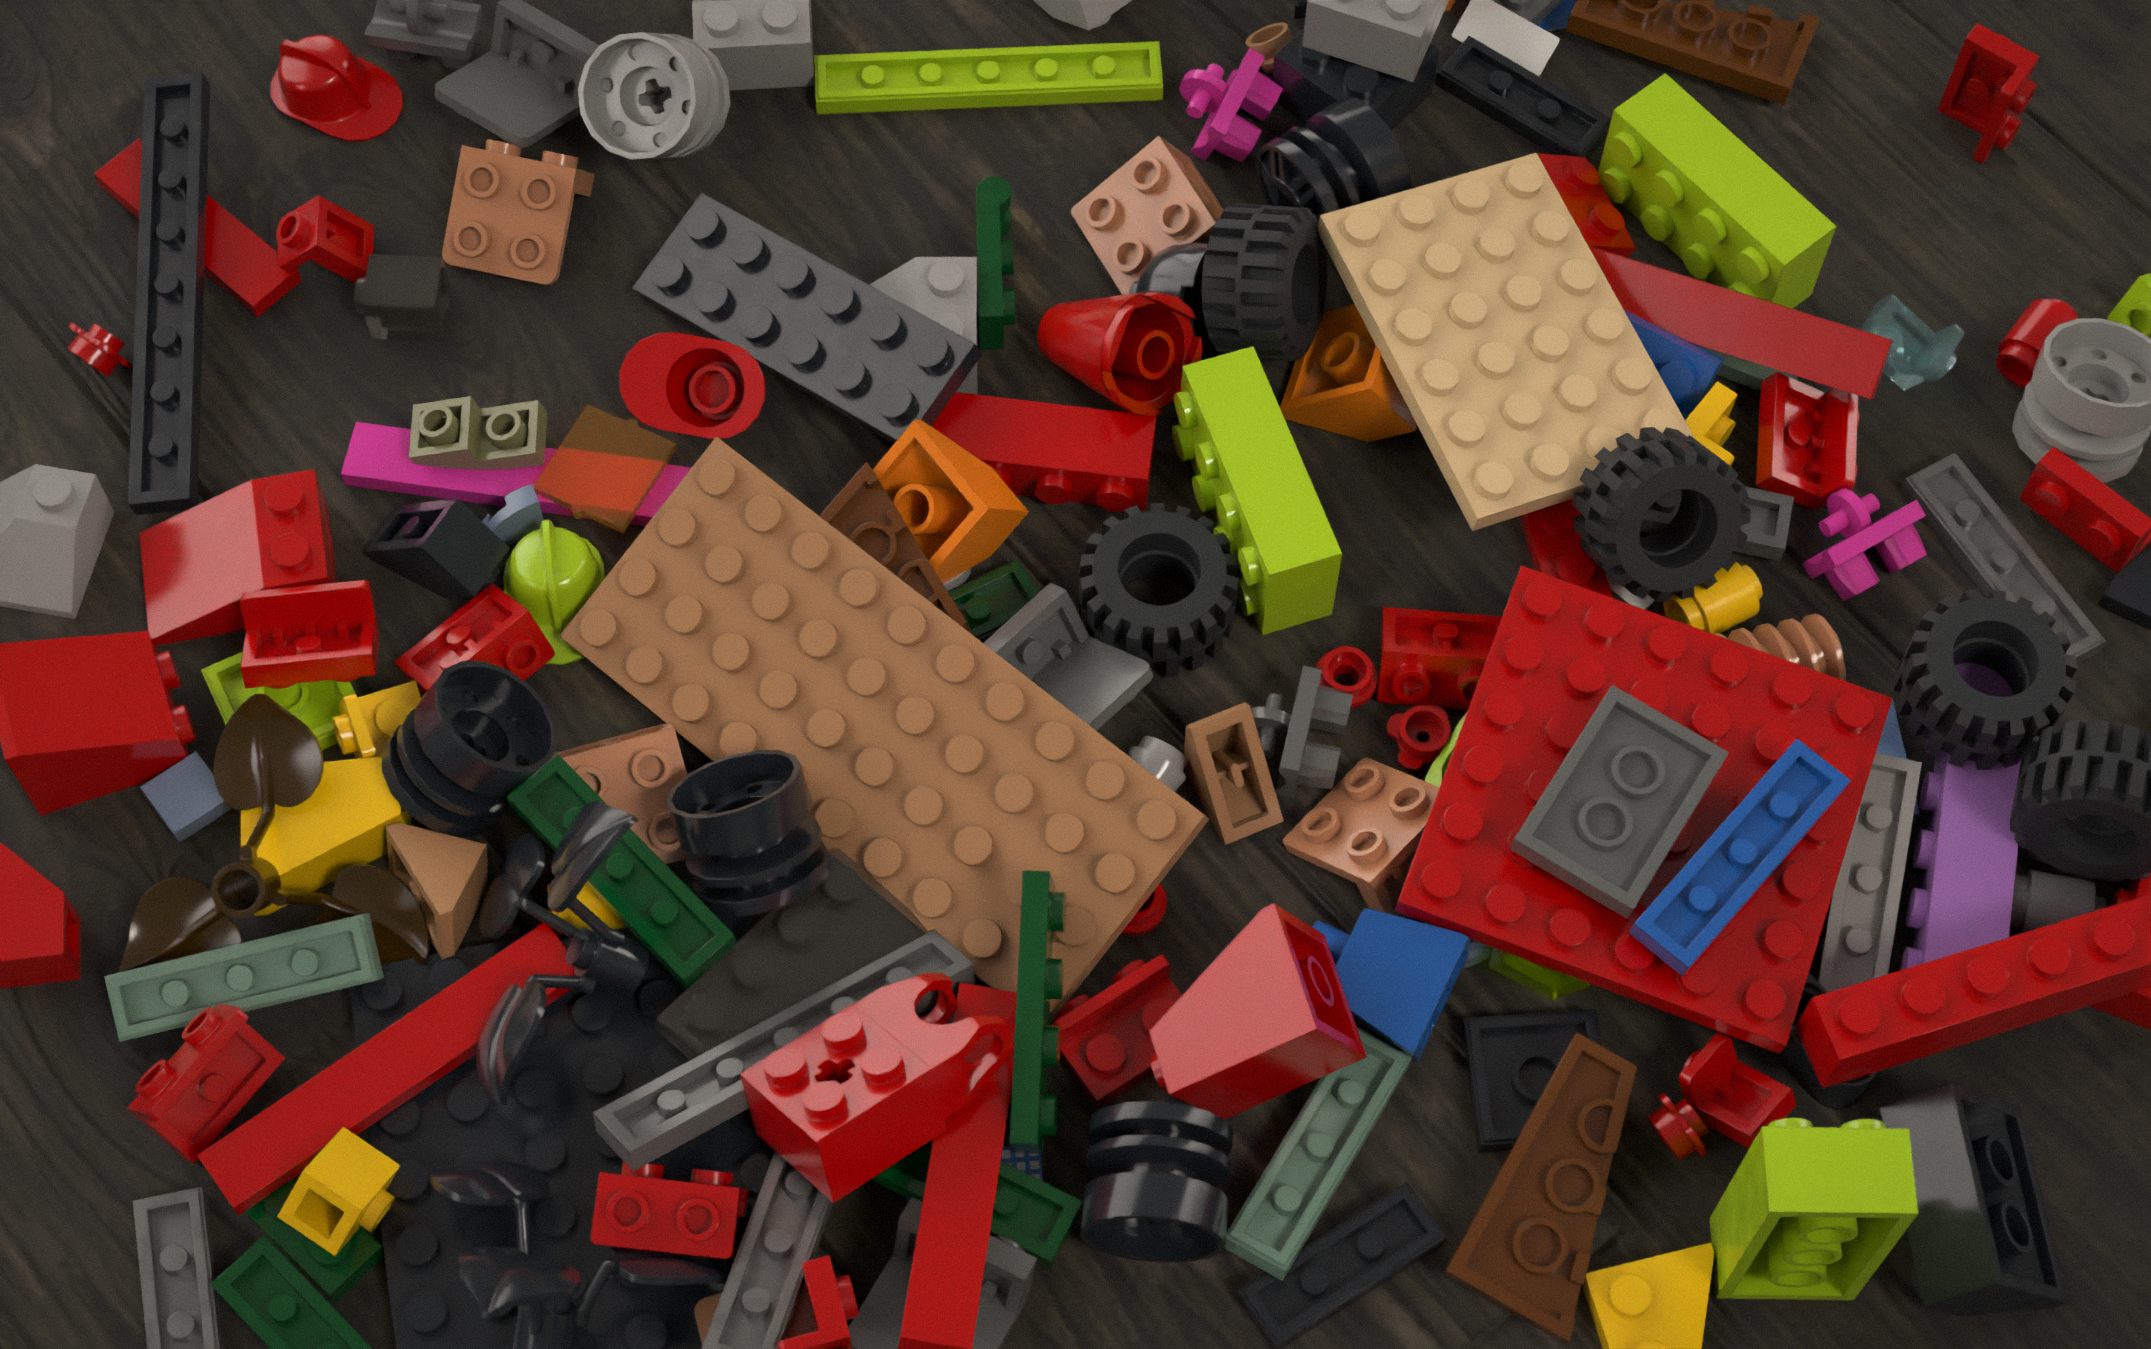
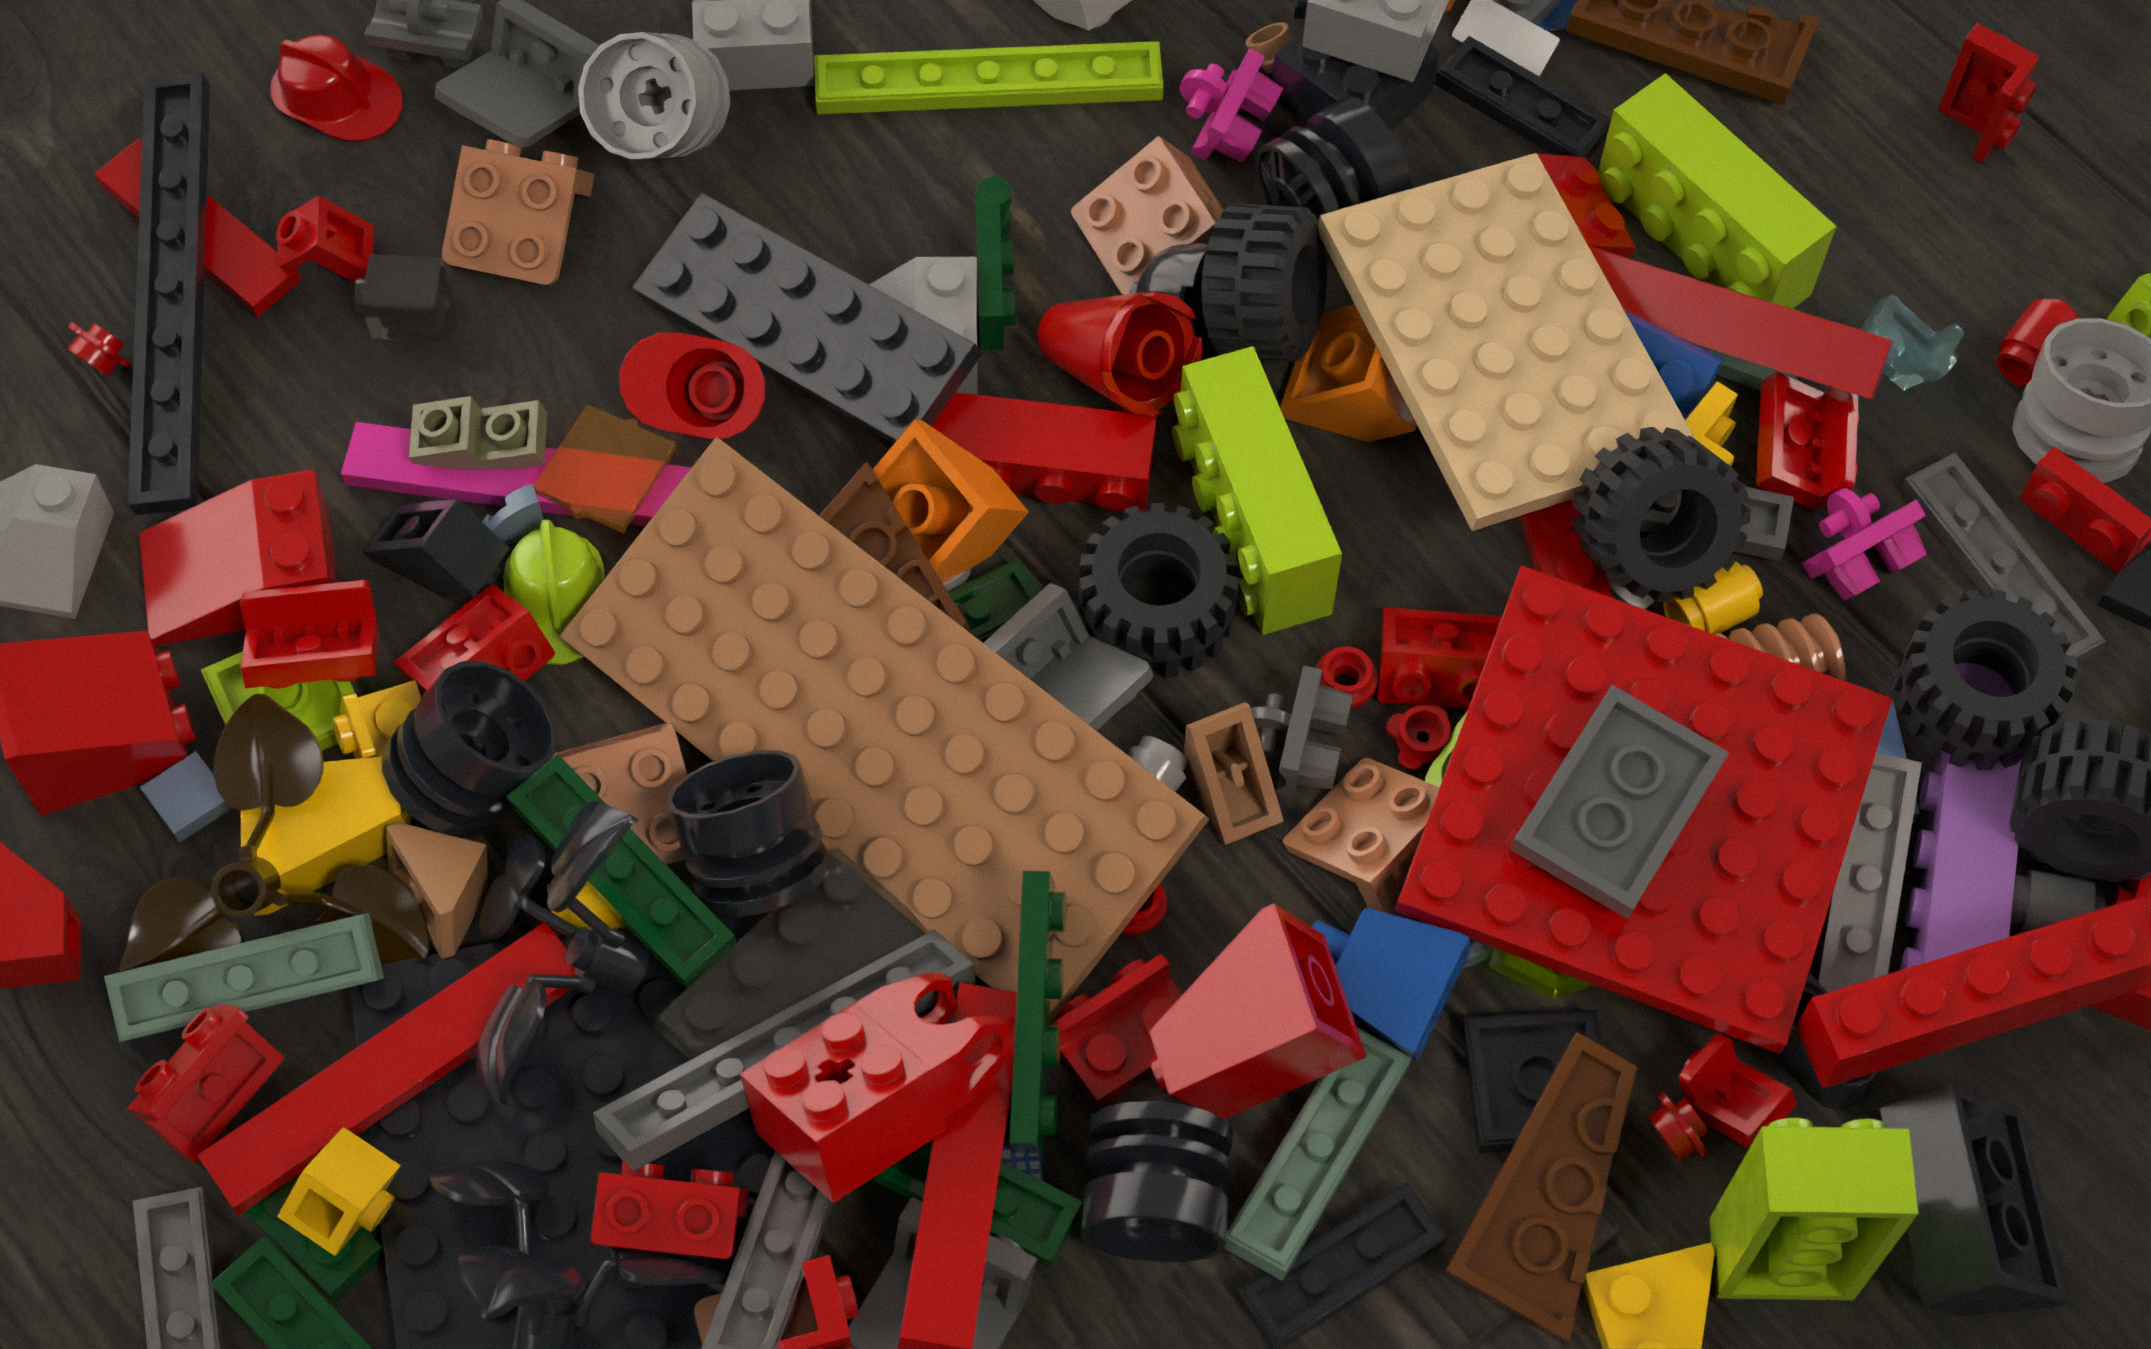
(1739, 857): blue plate -> none

